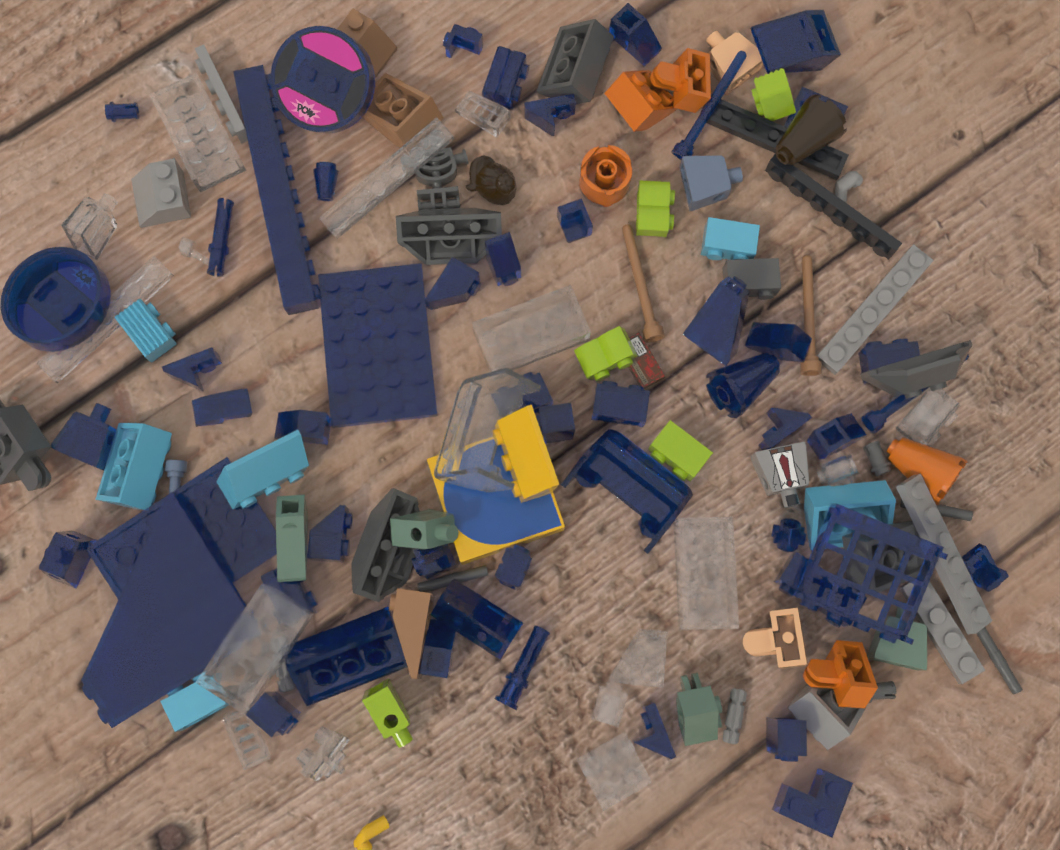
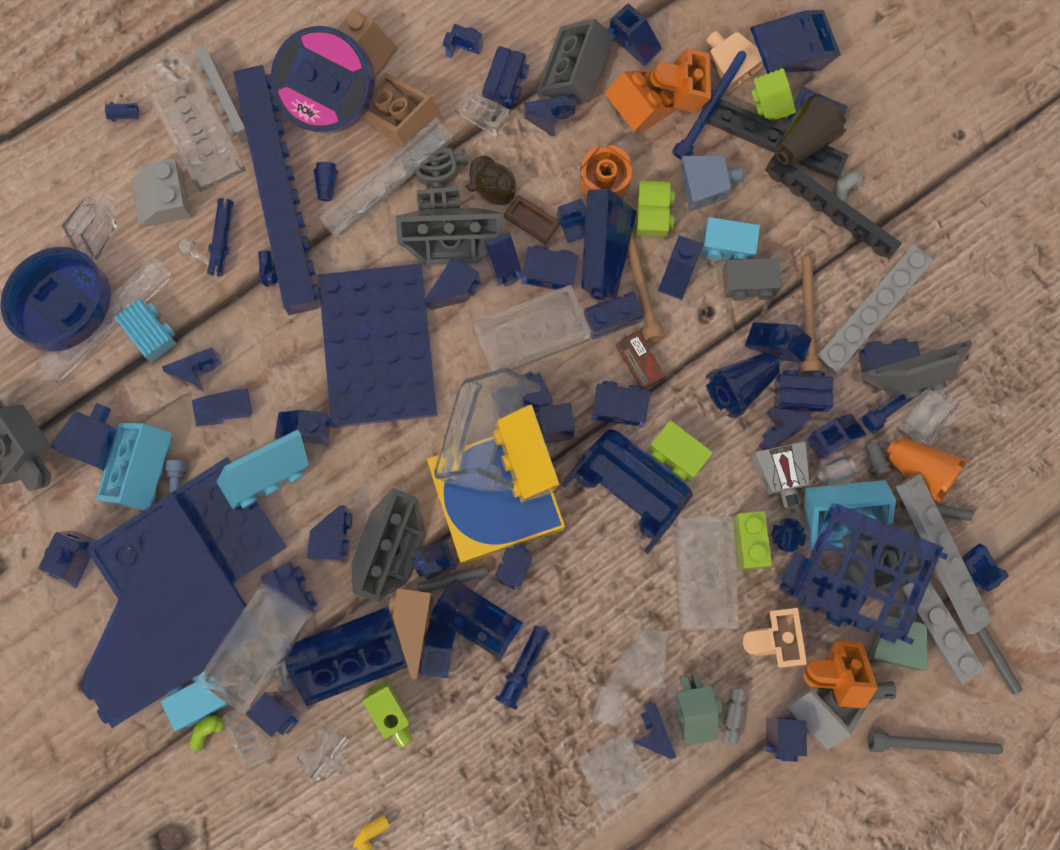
(203, 728): none -> lime arm
(266, 274): none -> clear blue arm
(291, 538): sand green slope -> none
(435, 529): sand green torso -> none
(531, 219): none -> reddish brown tile
(549, 268): none -> clear blue brick
(606, 242): none -> clear blue slope
(606, 353): lime brick -> none
(613, 315): none -> clear blue brick
(680, 267): none -> clear blue slope
(721, 320): clear blue slope -> none
(752, 541): none -> lime brick
(803, 392): none -> clear blue brick
(818, 808): clear blue brick -> none
(880, 741): none -> dark grey piece

